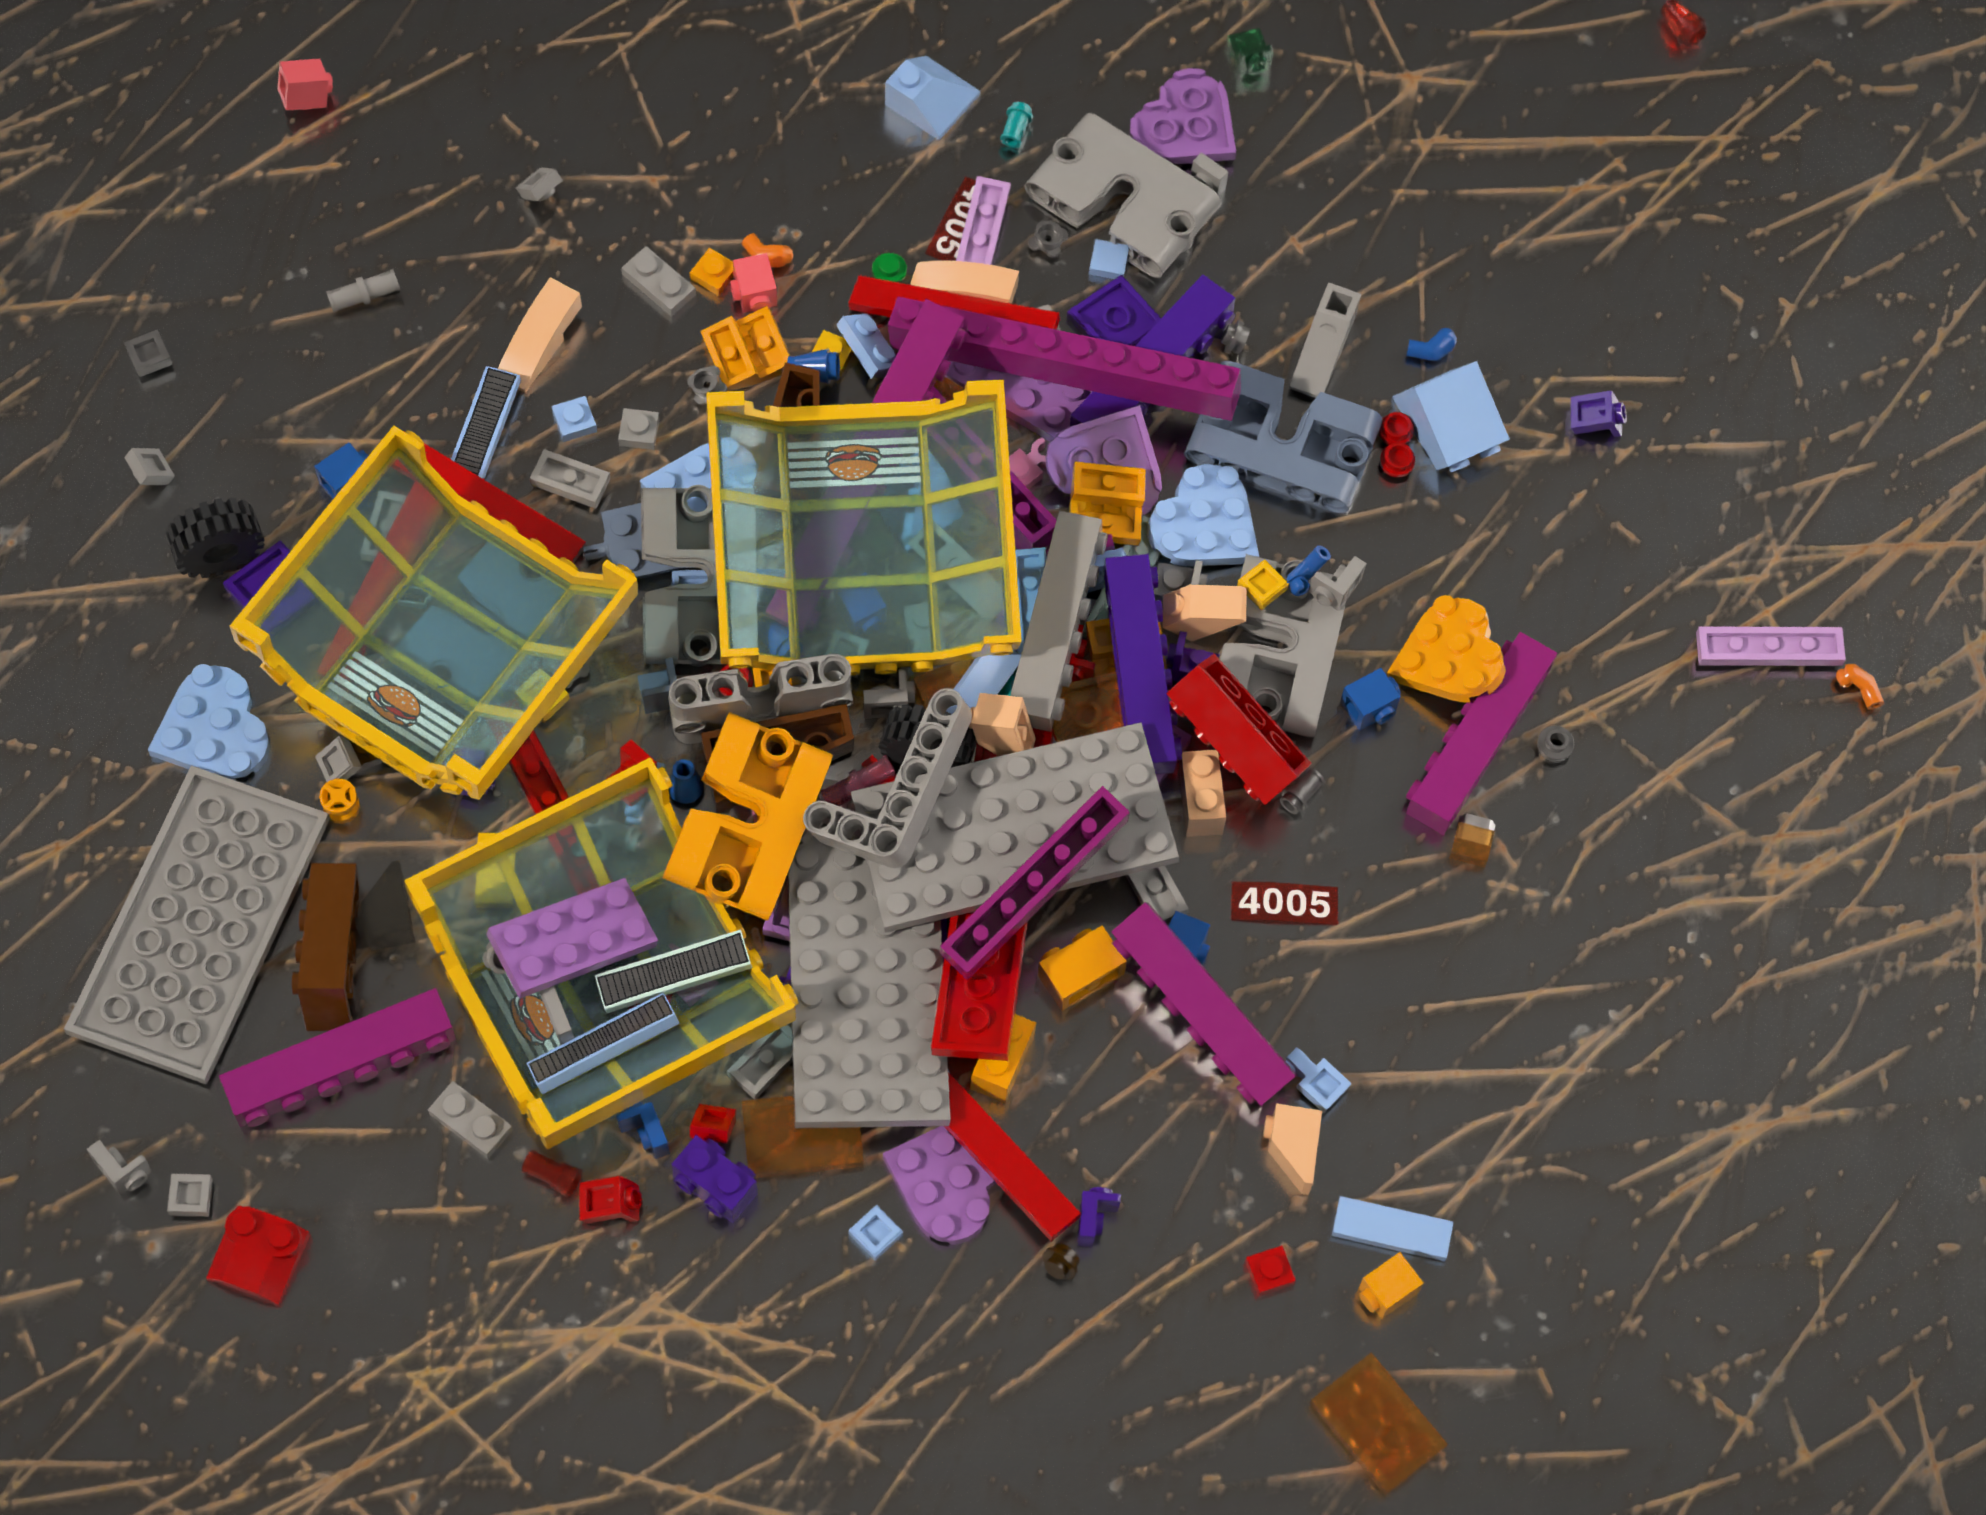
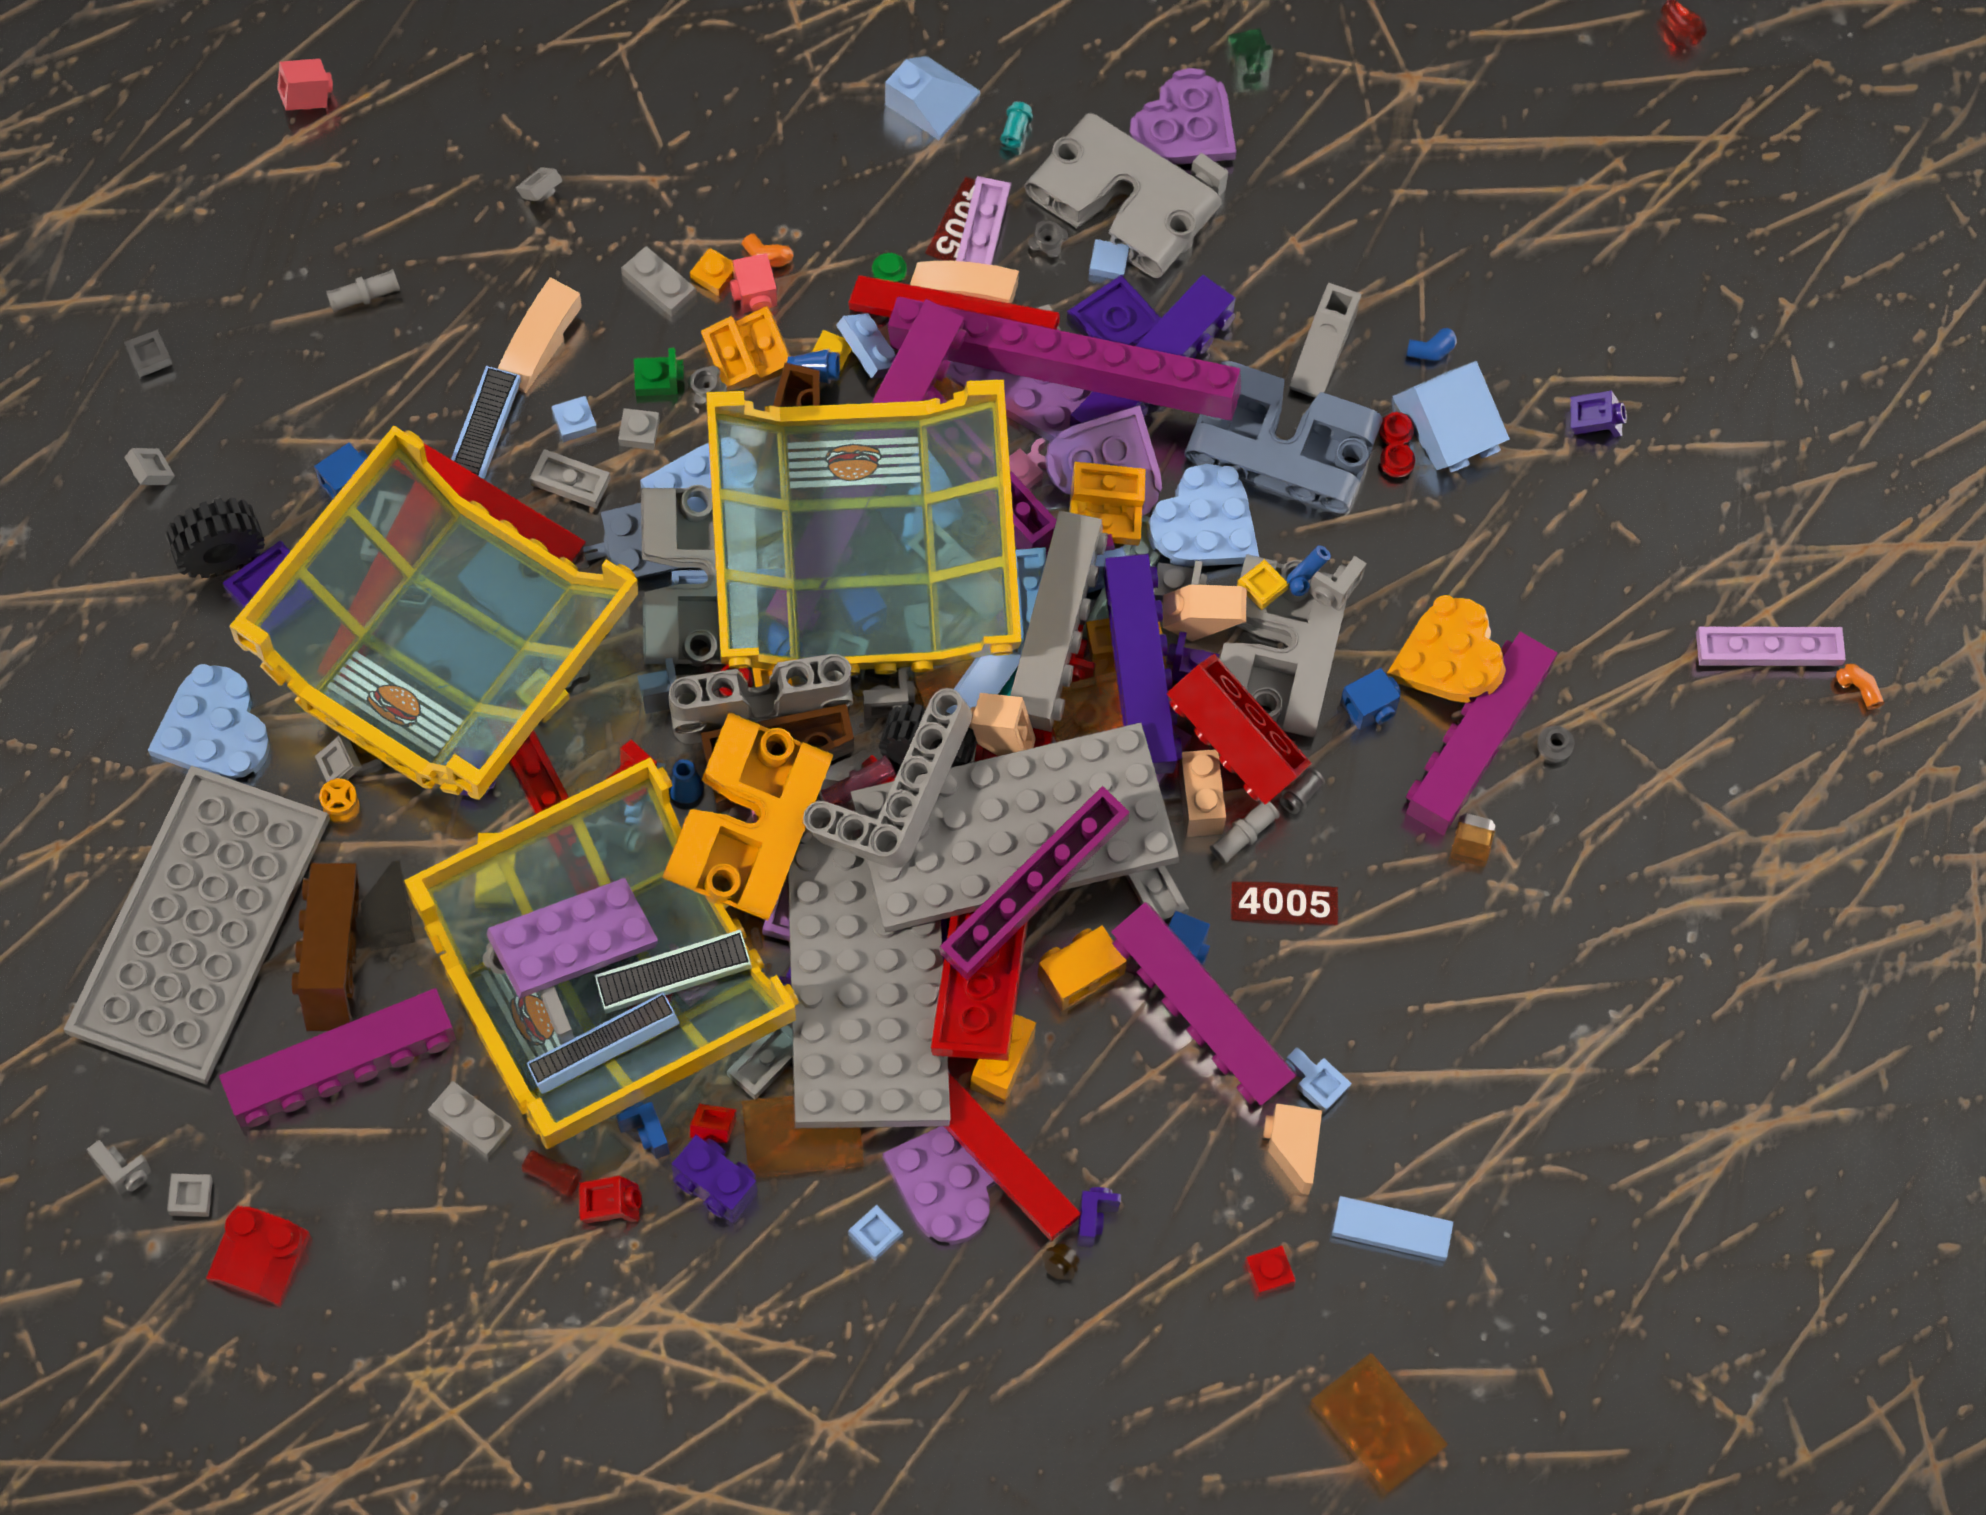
(658, 375): none -> green bracket
(1235, 337): flat silver plate -> none
(1244, 831): none -> light grey pin
(1389, 1286): light orange brick -> none

